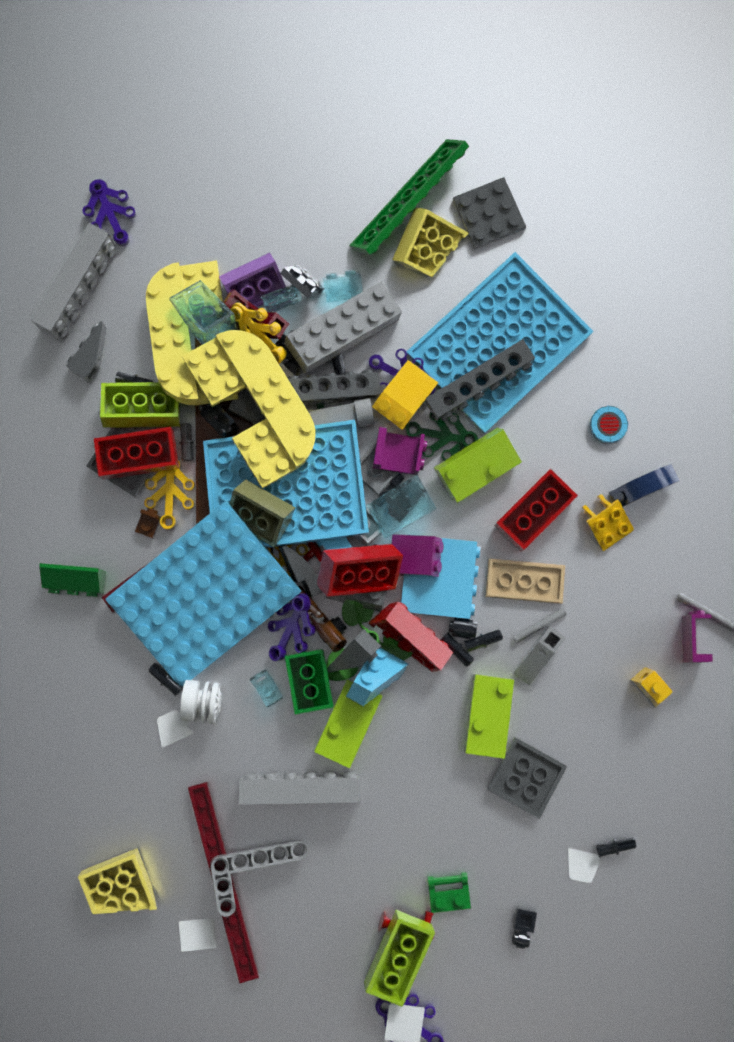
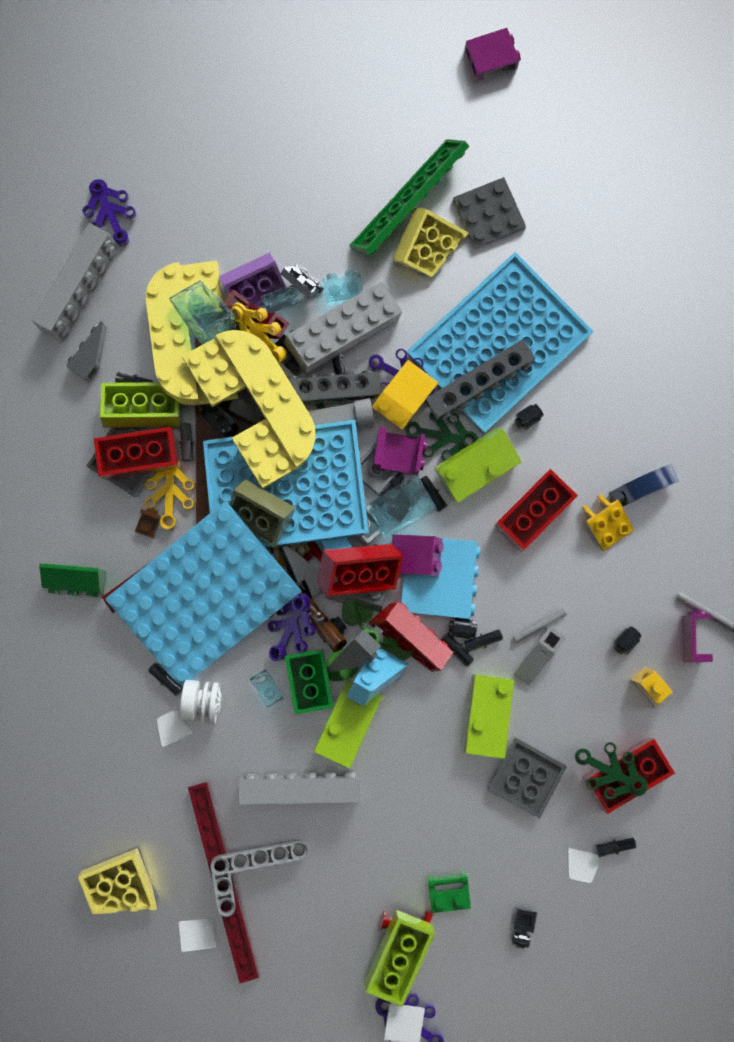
(434, 494): none -> black axle
(491, 52): none -> magenta panel
(525, 581): tan tile -> none
(528, 417): none -> black brick
(608, 424): tile -> none
(614, 773): none -> dark green plant
(627, 640): none -> black brick
(650, 765): none -> red brick

